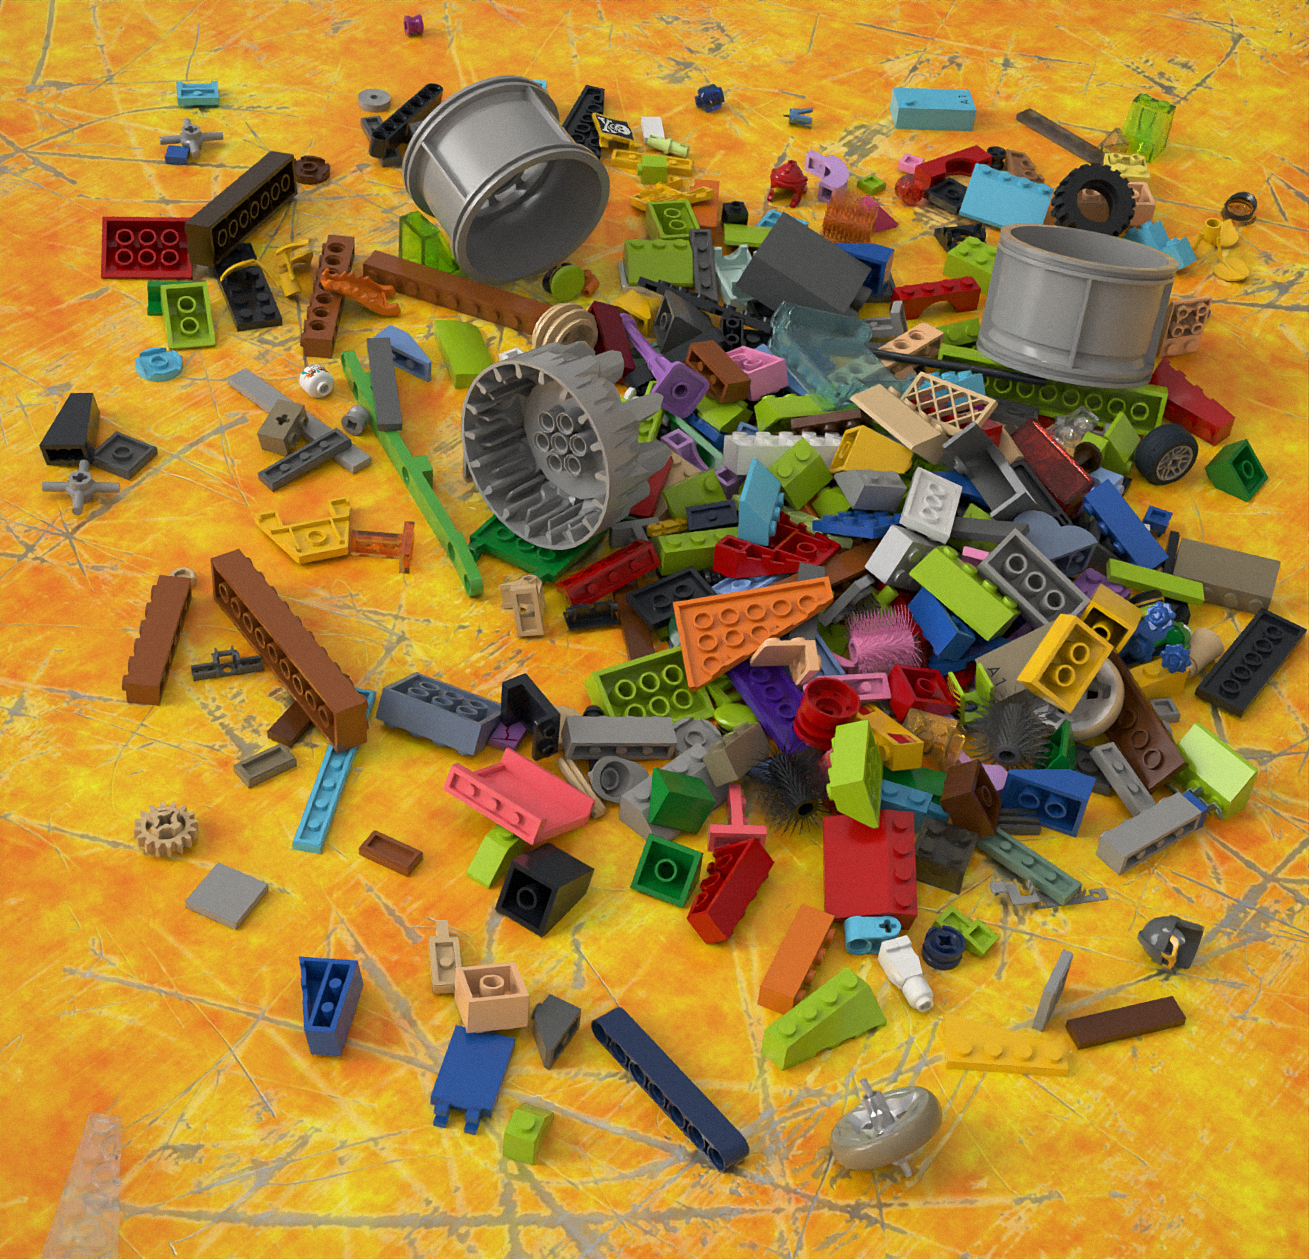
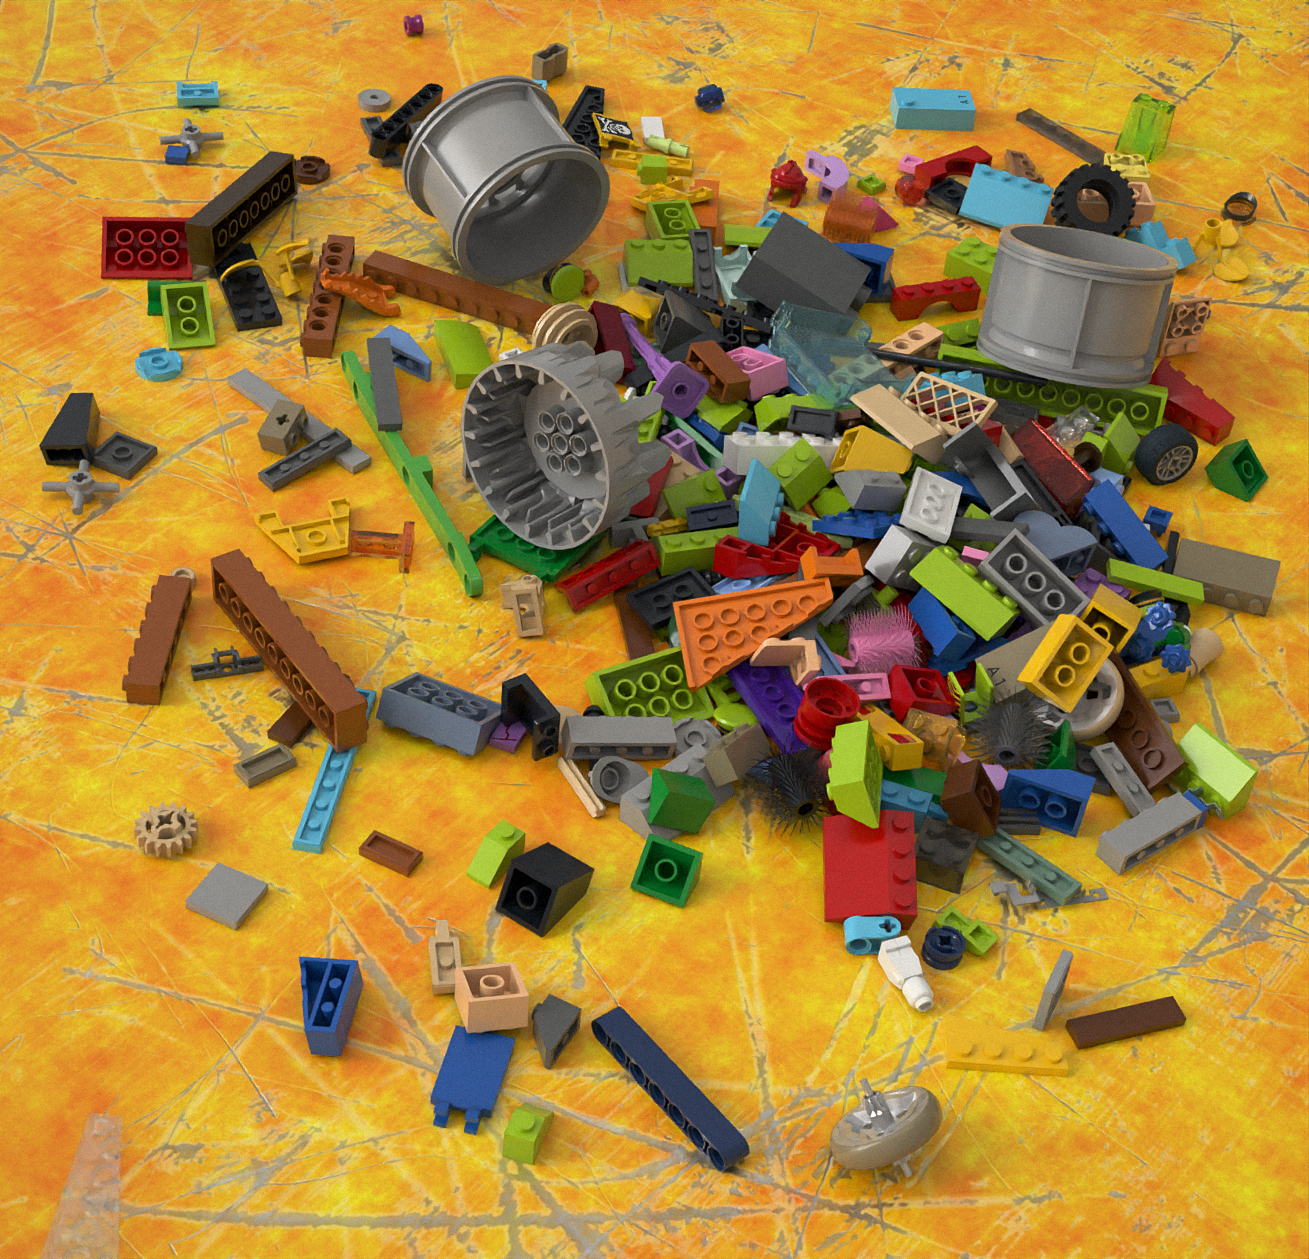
(316, 381): white head -> none
(356, 420): light grey wheel -> none
(424, 243): clear neon green slope -> none
(521, 797): coral panel -> none
(550, 62): none -> dark tan brick
(584, 617): black hinge -> none
(729, 889): red wedge -> none
(734, 213): black brick -> none
(737, 827): coral bracket -> none
(796, 118): flat silver piece -> none
(797, 960): orange brick -> none
(813, 420): none -> black tile
(822, 1020): lime wedge -> none
(841, 570): none -> orange panel
(889, 326): light grey bracket -> none
(945, 234): black piece -> none
(998, 155): black wheel -> none
(1115, 143): clear yellow slope -> none
(1171, 941): dark grey helmet -> none
(1250, 662): black plate -> none

